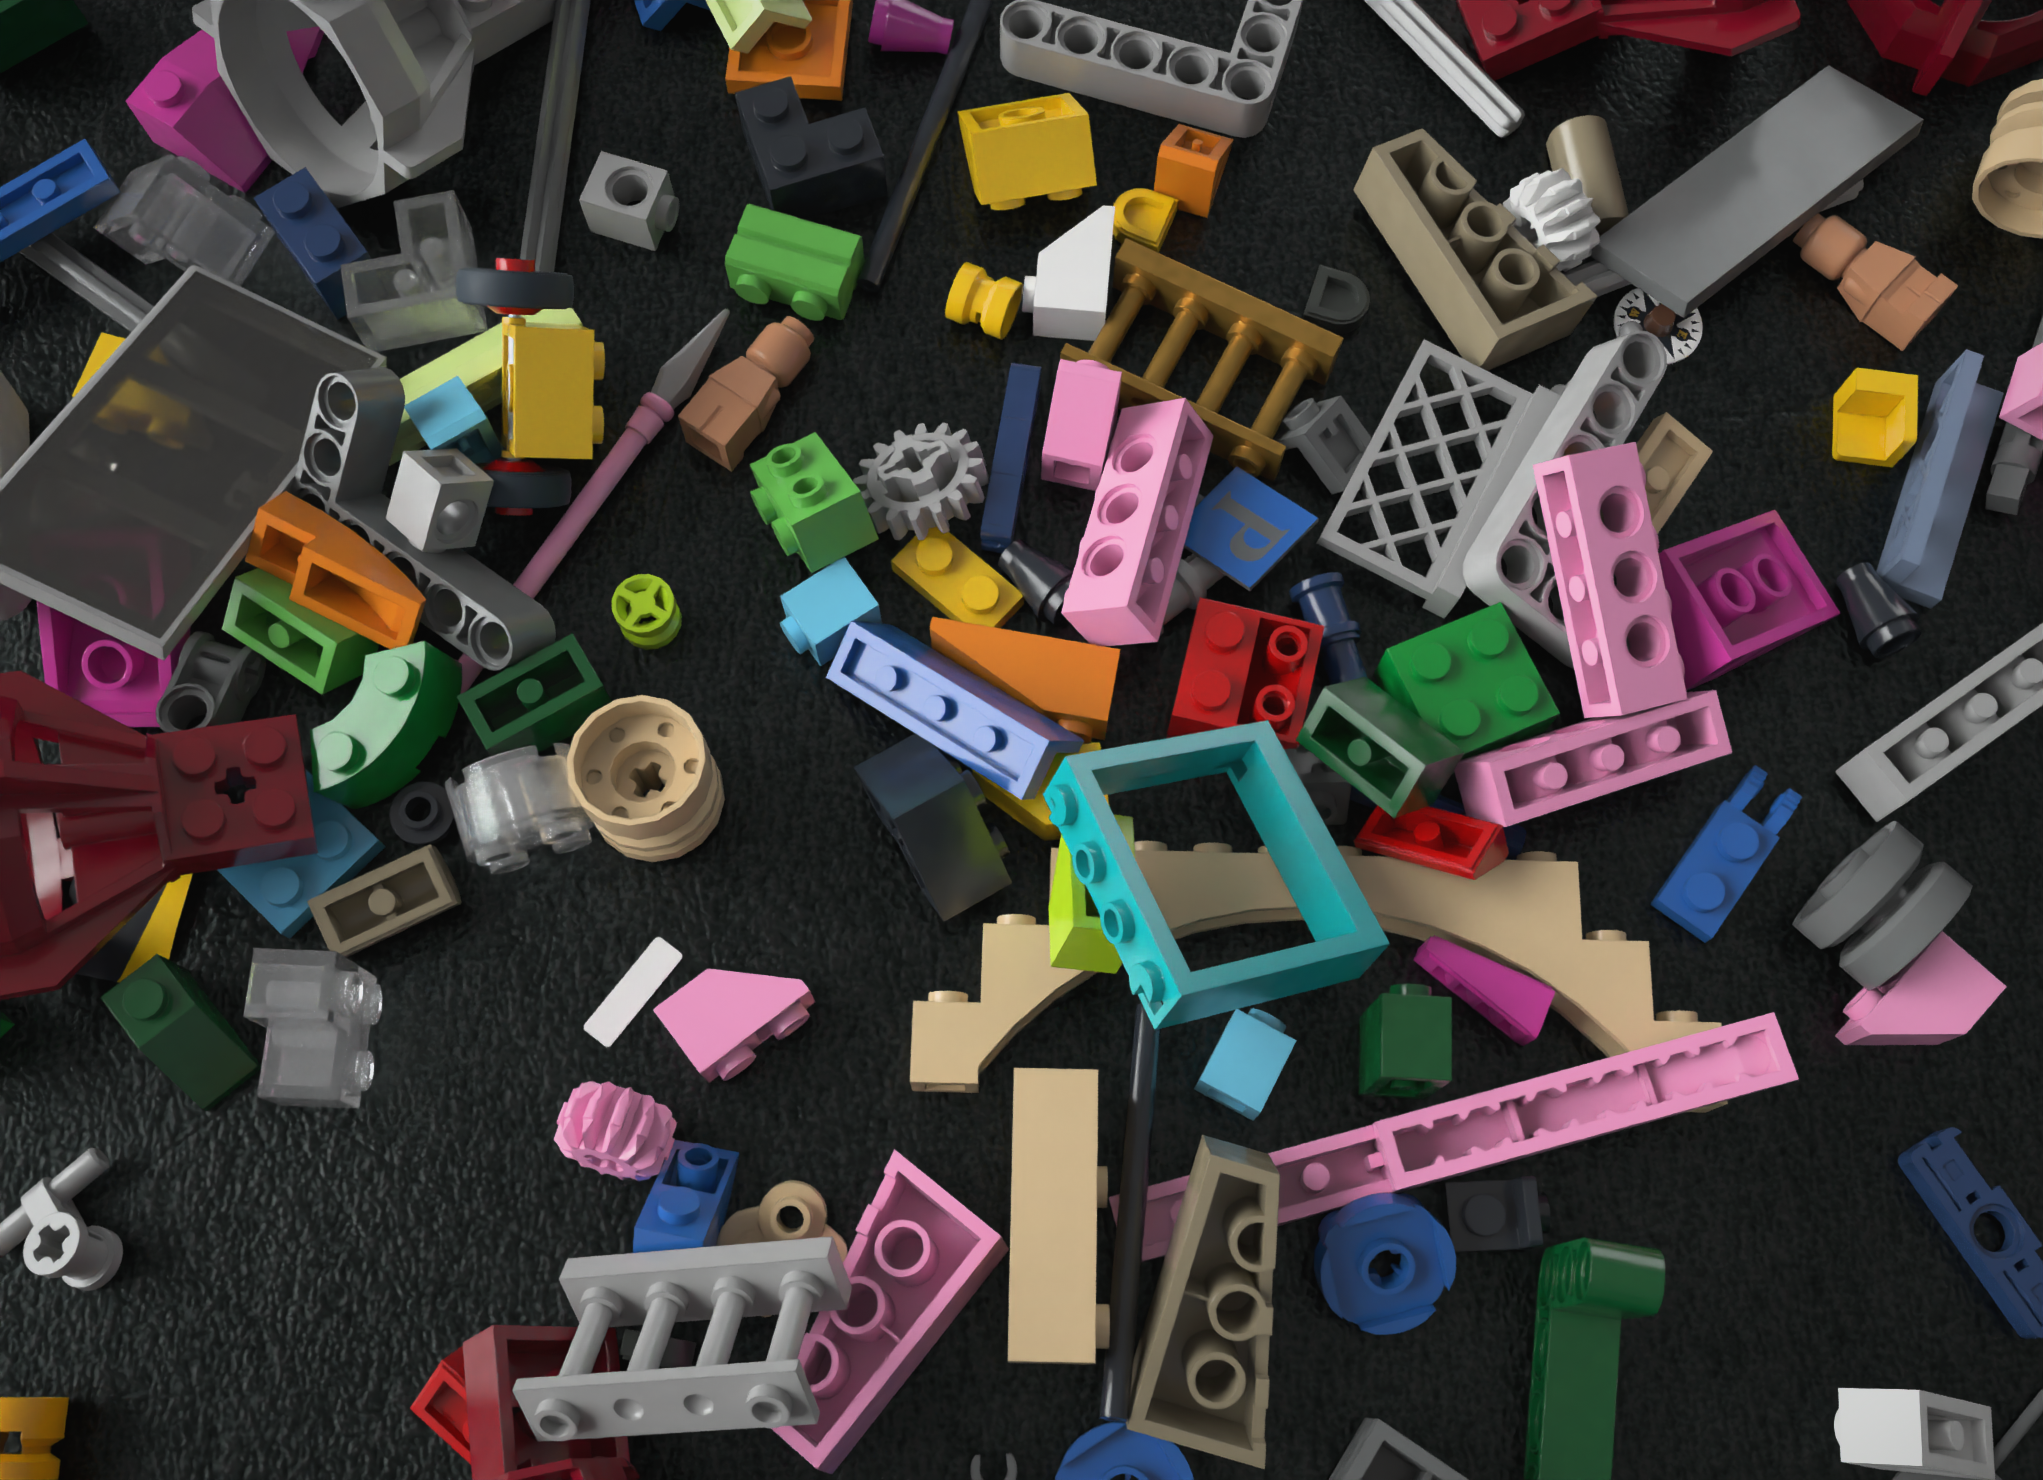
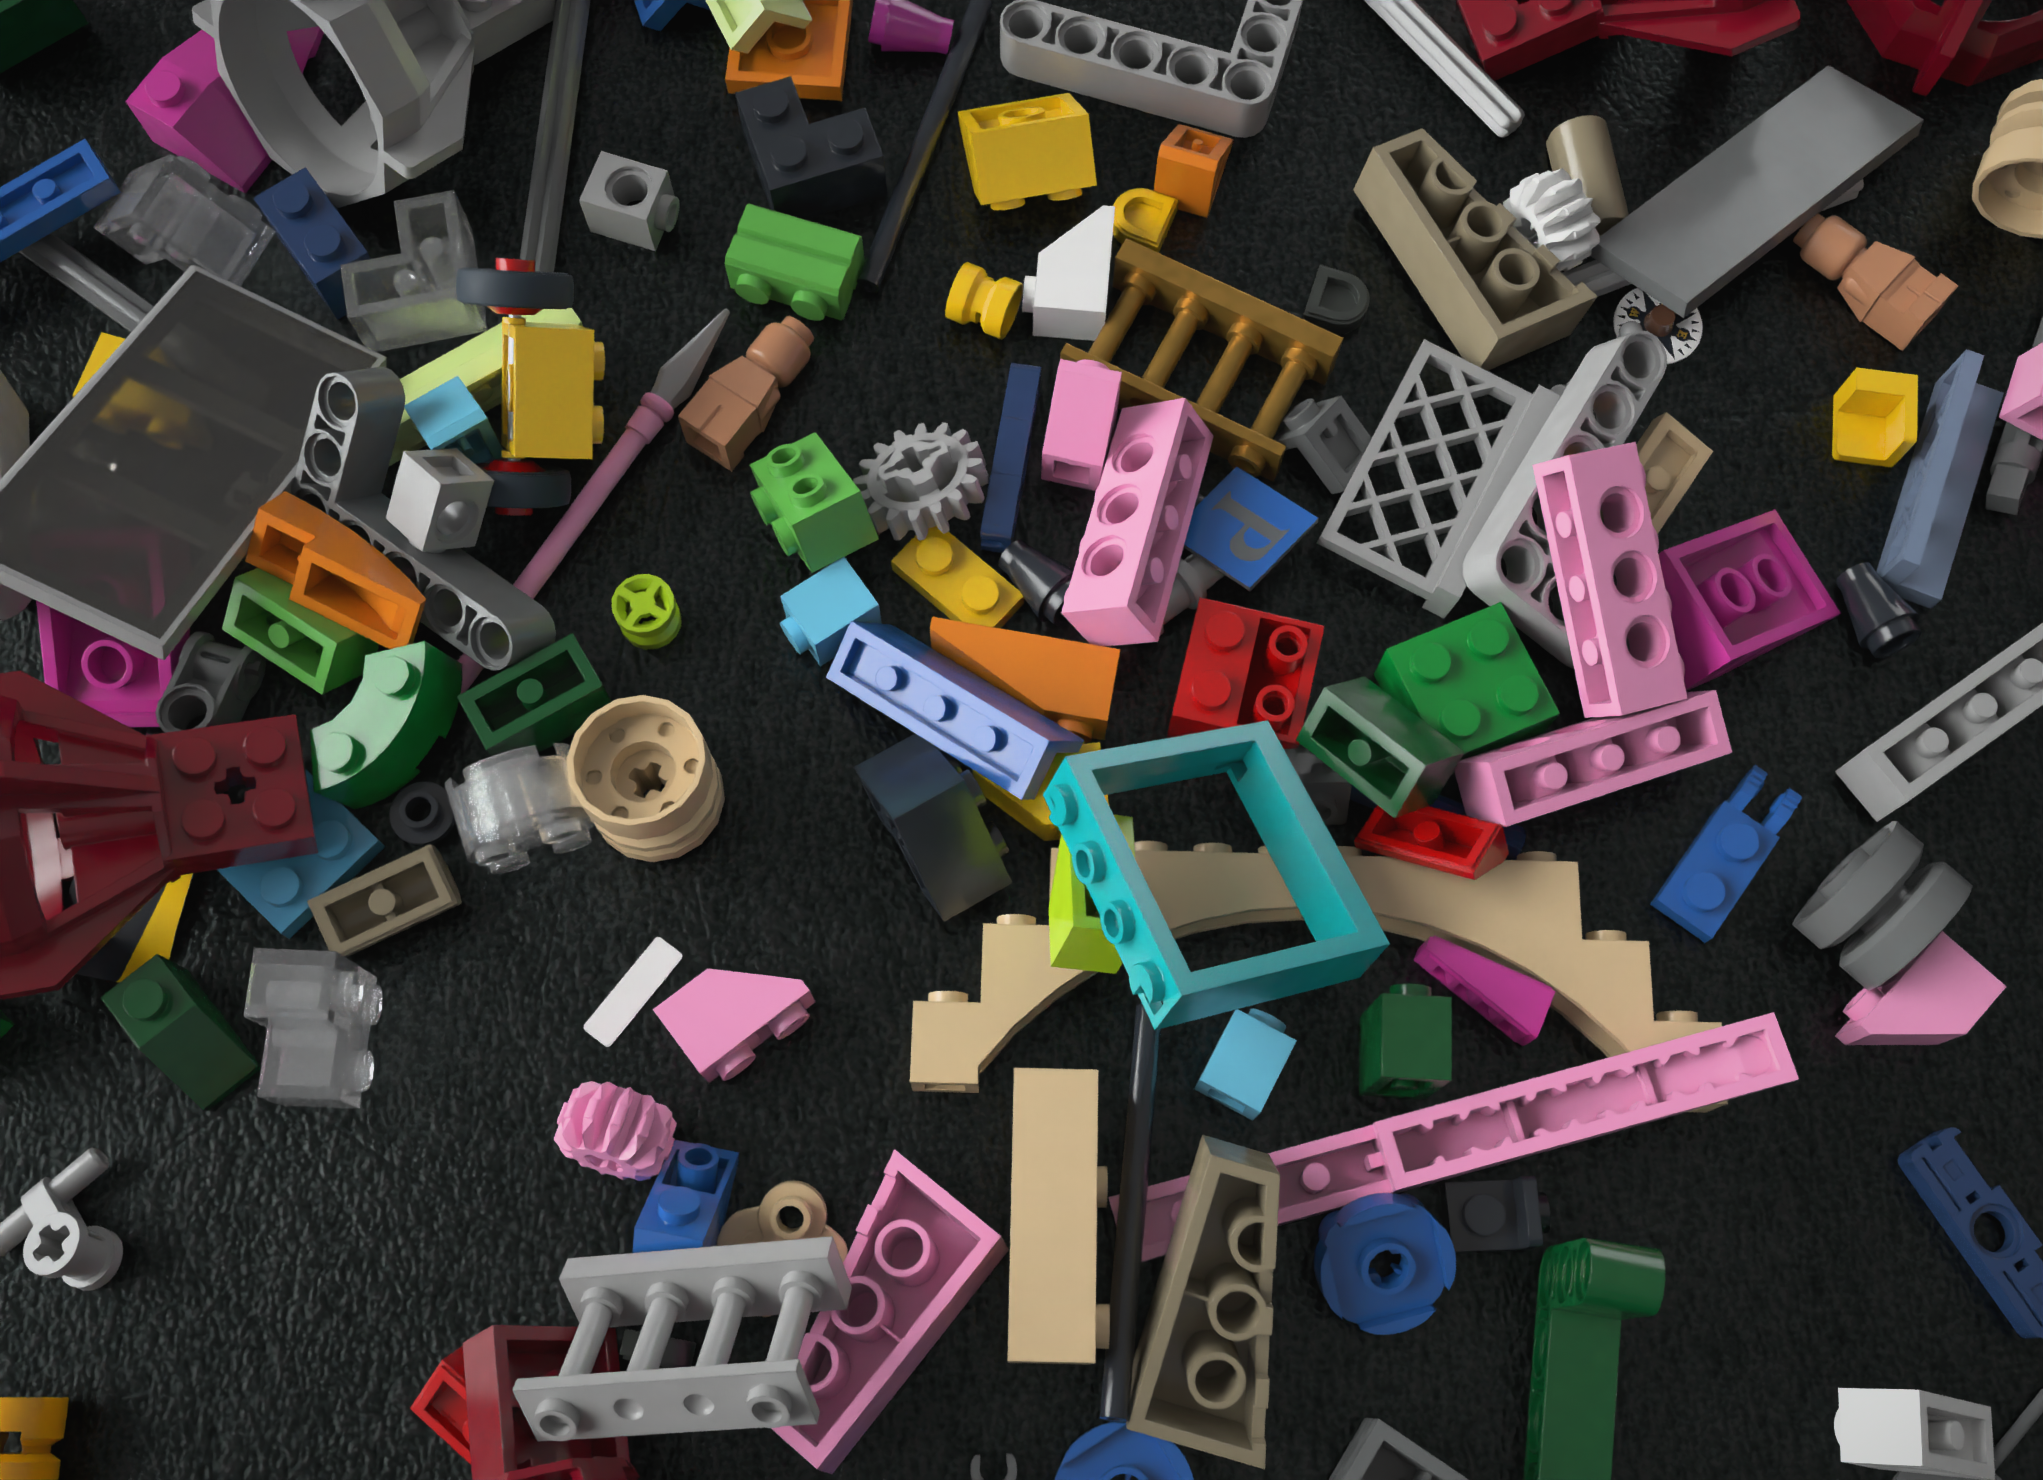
(1324, 605): dark blue pin -> none

